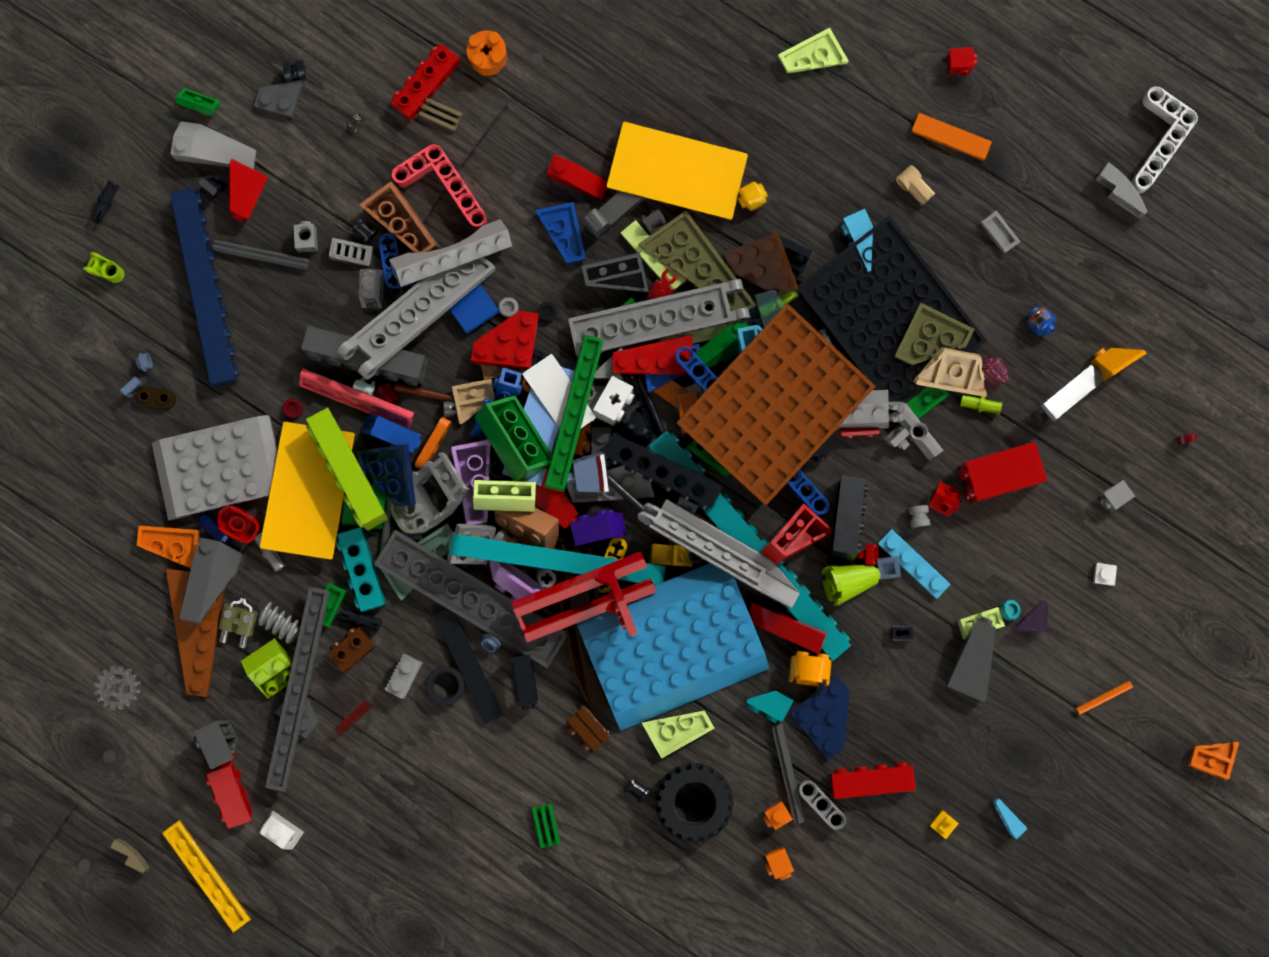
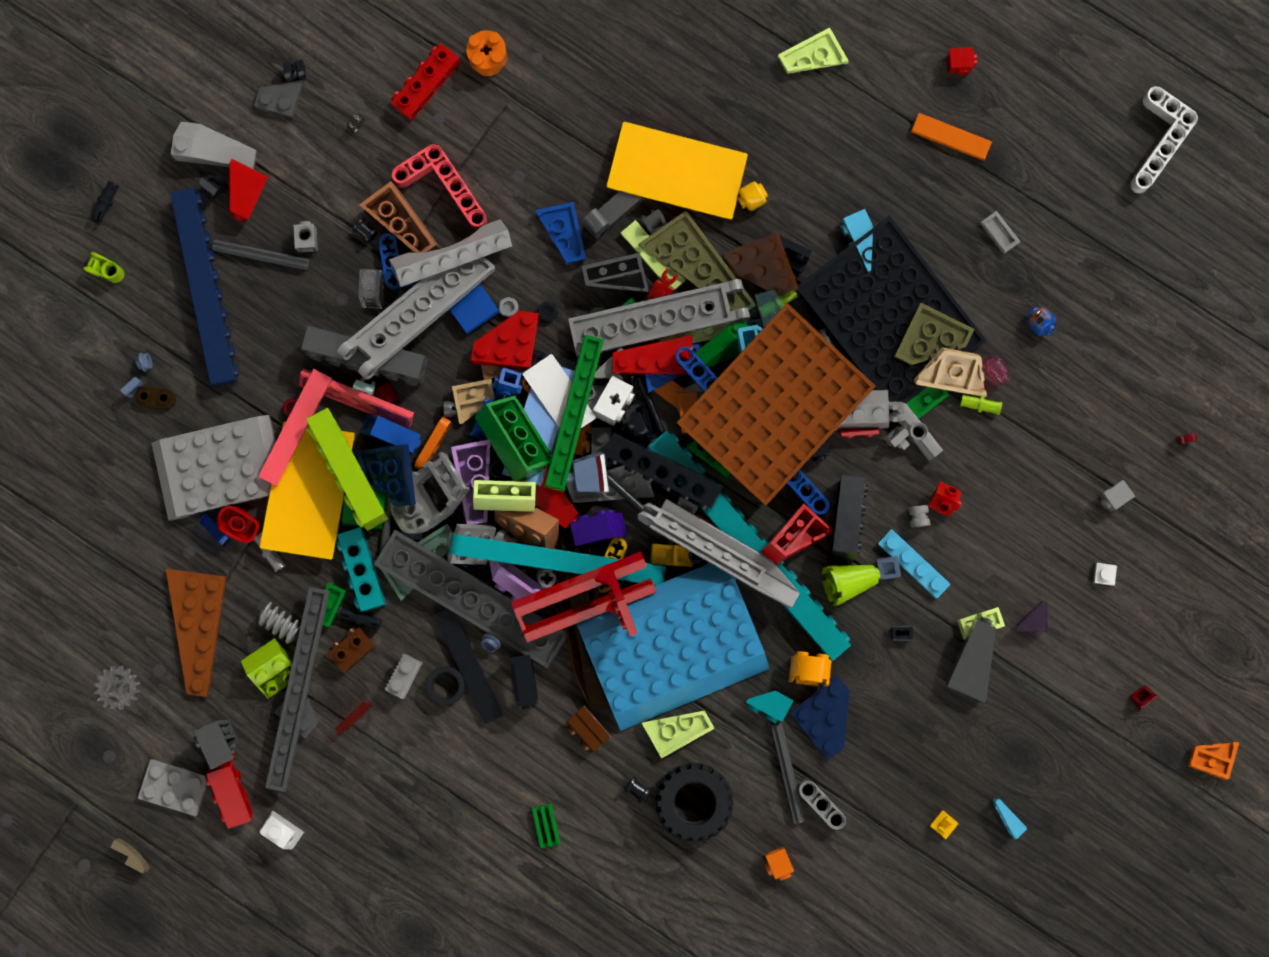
(170, 543): orange wing -> none
(173, 787): none -> light grey plate
(196, 101): green plate -> none
(206, 876): yellow tile -> none
(210, 572): dark grey wedge -> none
(237, 620): olive piece -> none
(295, 427): none -> coral tile
(342, 258): light grey slope -> none
(422, 114): dark tan tile -> none
(423, 393): copper bar -> none
(576, 177): red slope -> none
(776, 815): orange brick -> none
(787, 628): red slope -> none
(870, 554): red tile -> none
(872, 781): red brick -> none
(911, 181): tan piece -> none
(1002, 473): red brick -> none
(1010, 610): teal tile -> none
(1068, 395): slope -> none
(1104, 698): orange bar -> none
(1115, 360): light orange slope -> none
(1122, 190): light grey slope -> none
(1143, 697): none -> dark red slope

